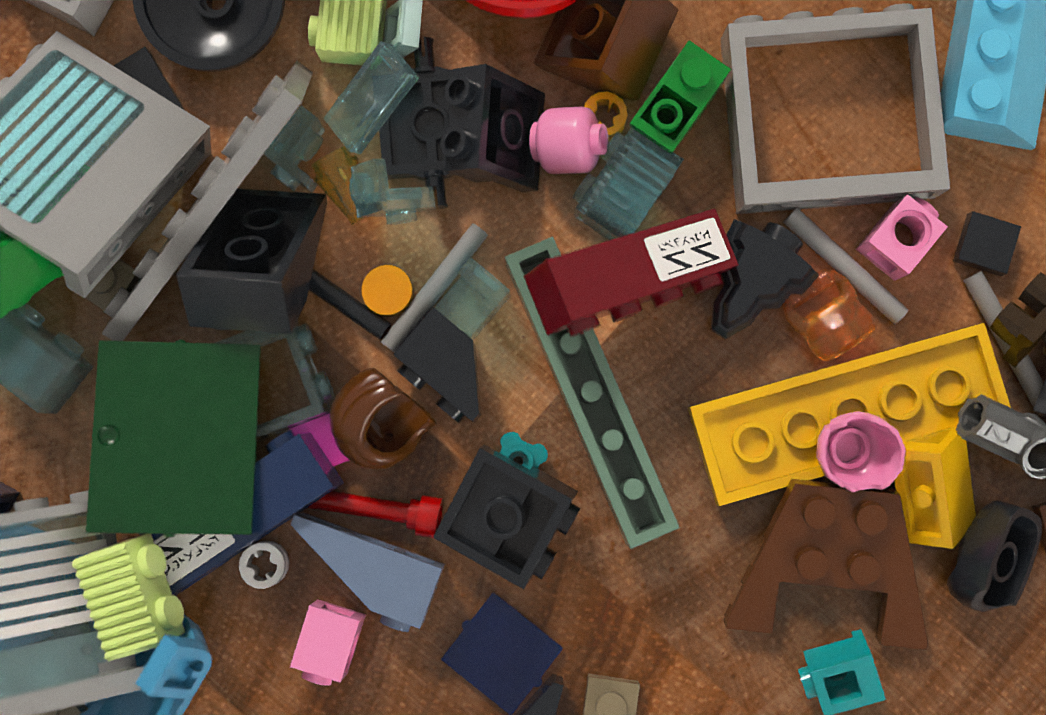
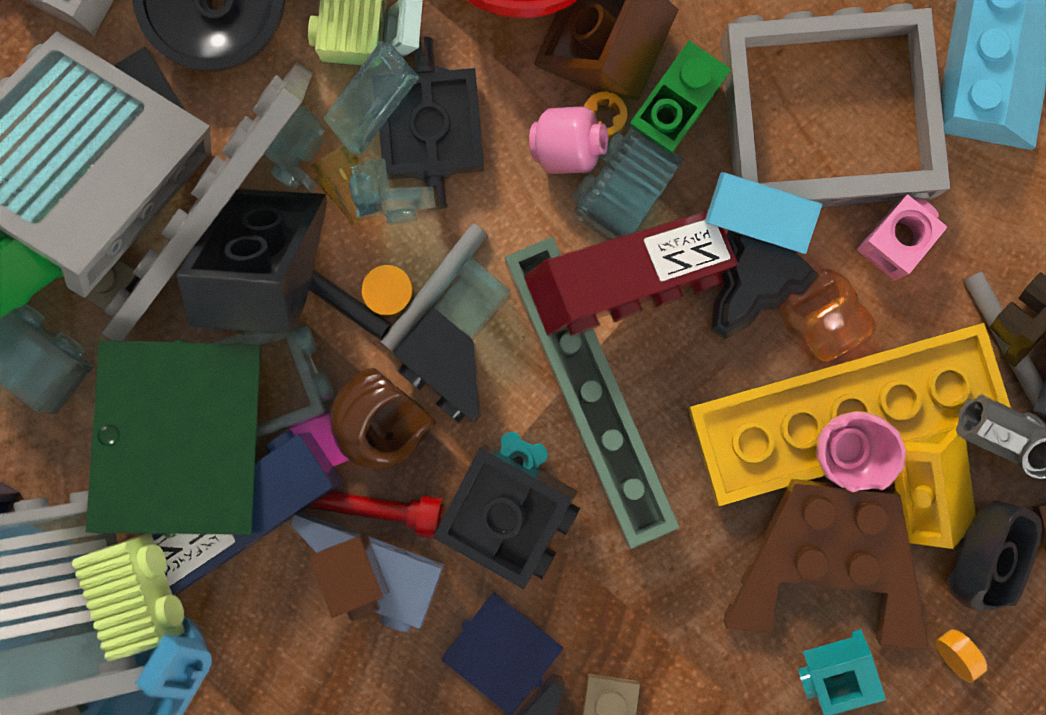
(250, 572): white bush -> none
(327, 642): bright pink brick -> none
(350, 577): none -> reddish brown brick
(491, 127): black plate -> none
(763, 212): none -> medium azure tile
(846, 266): light grey bar -> none
(961, 655): none -> light orange tile
(987, 243): black tile -> none

